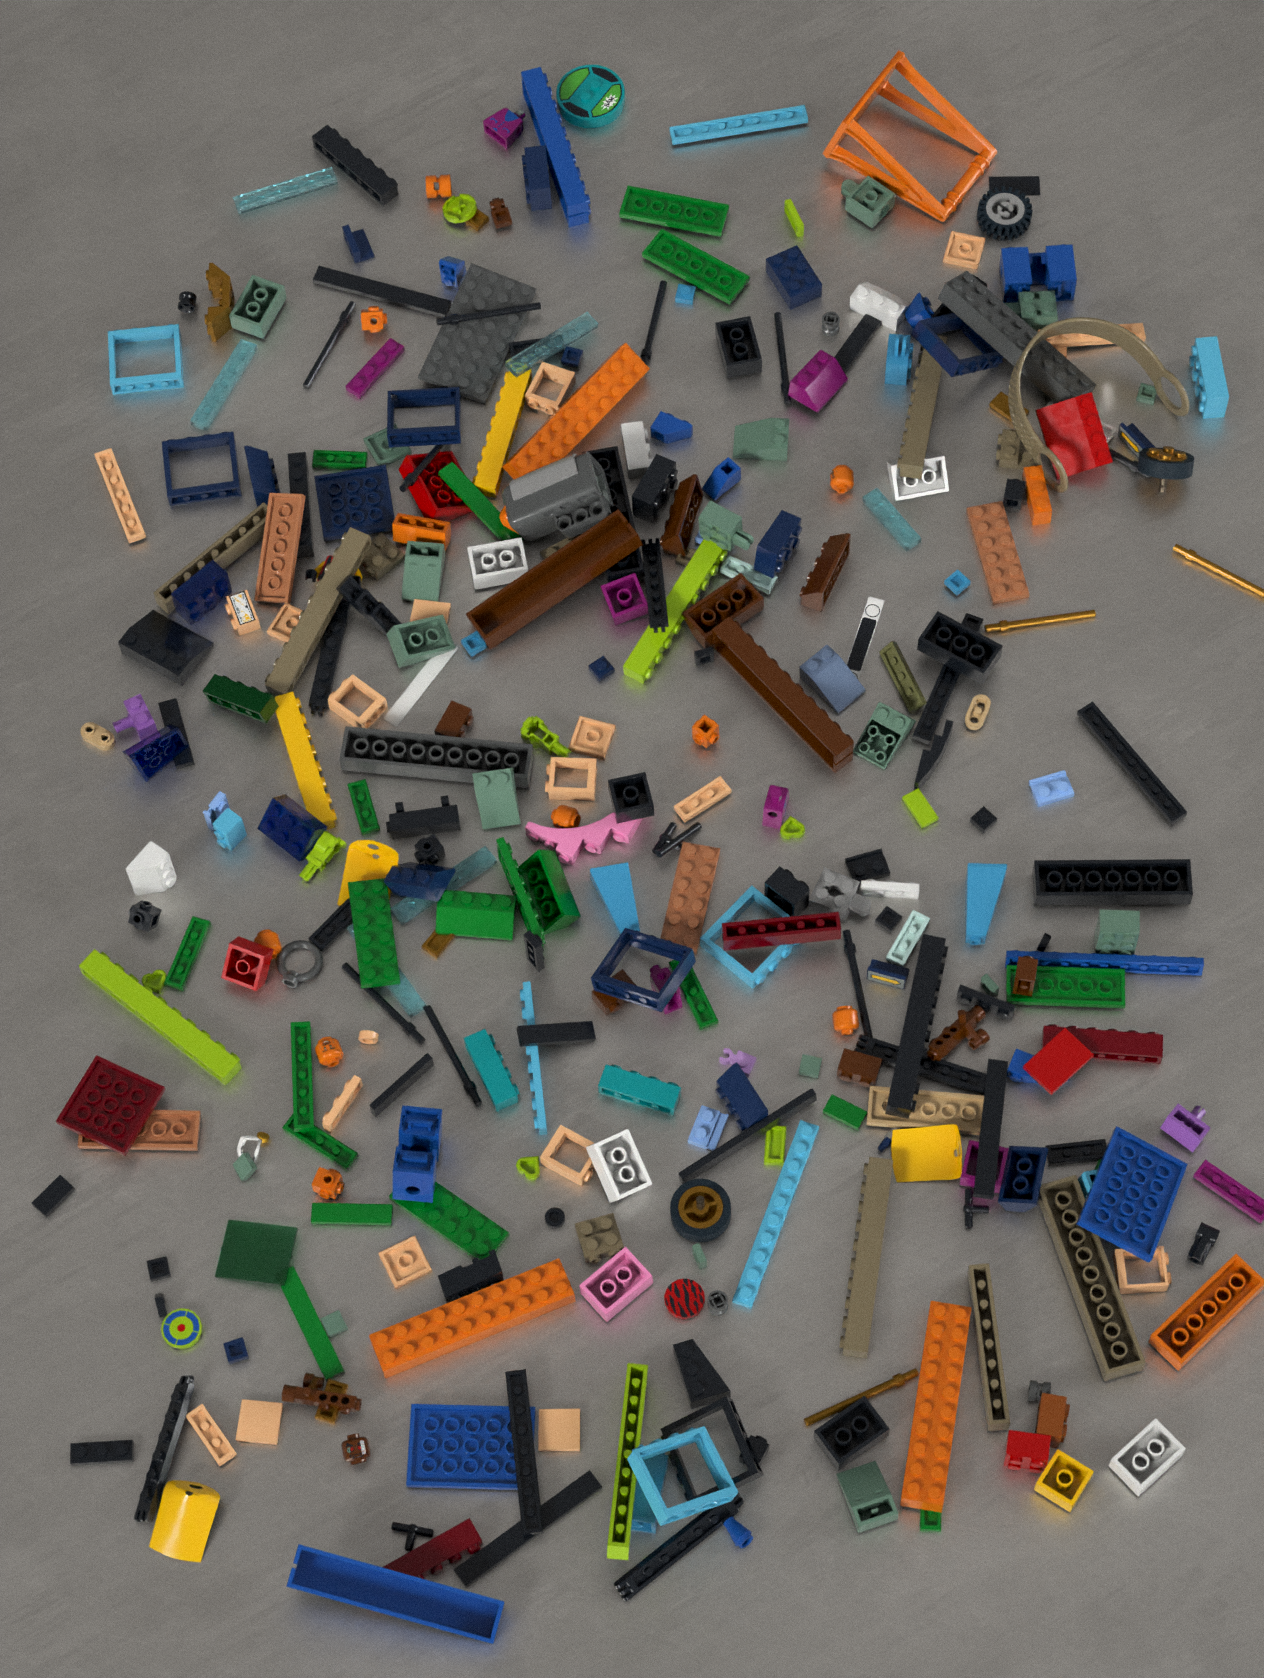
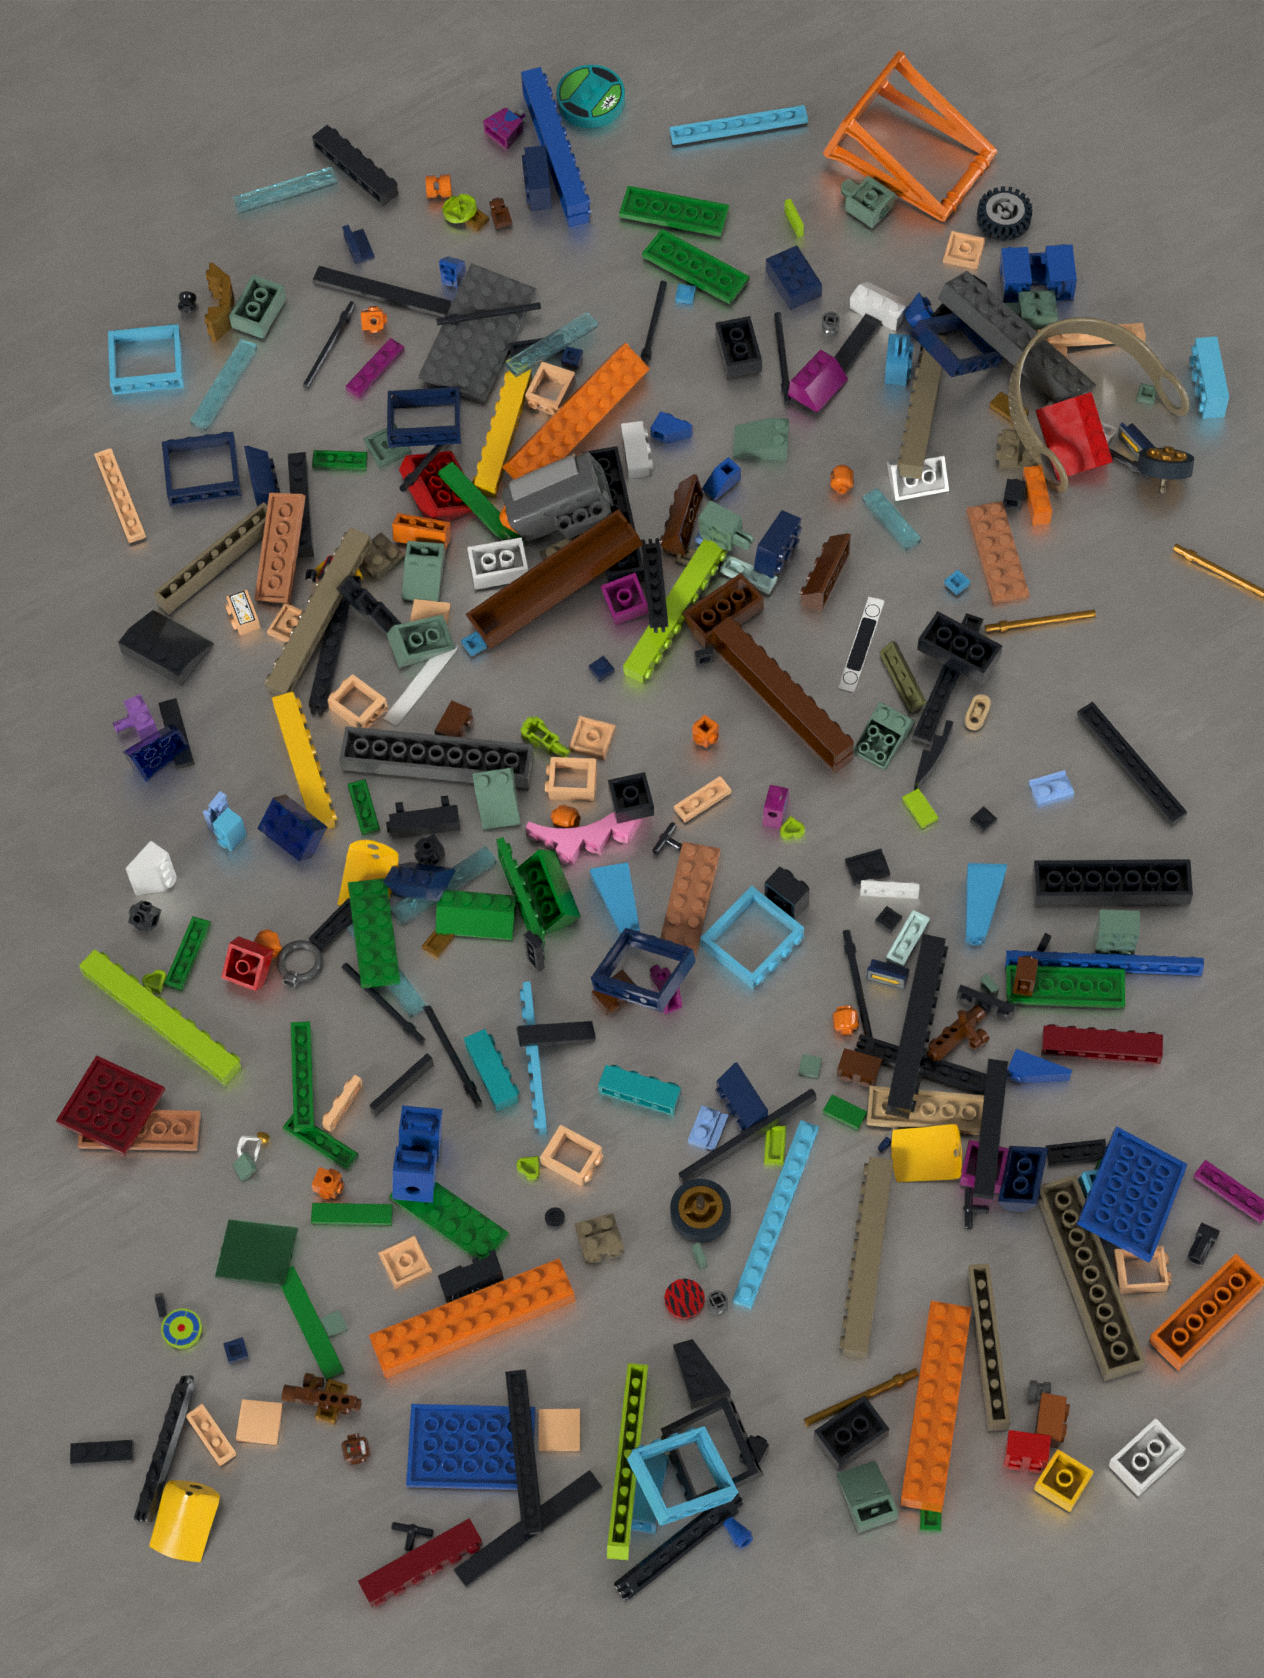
(53, 1196): black tile -> none
(96, 735): tan plate -> none
(158, 1268): black tile -> none
(201, 592): clear blue brick -> none
(240, 698): dark green brick -> none
(321, 854): lime piece -> none
(329, 1051): orange head -> none
(354, 500): dark blue plate -> none
(368, 1037): light nougat tile -> none
(395, 1594): blue piece -> none
(616, 1284): bright pink brick -> none
(619, 1165): white brick -> none
(654, 488): black brick -> none
(679, 839): black bar -> none
(696, 999): green tile -> none
(744, 1060): lavender plate -> none
(781, 931): dark red brick -> none
(827, 900): light grey brick -> none
(831, 679): sand blue slope -> none
(1026, 184): black sticker -> none
(1058, 1061): red tile -> none
(1186, 1126): medium lavender brick -> none

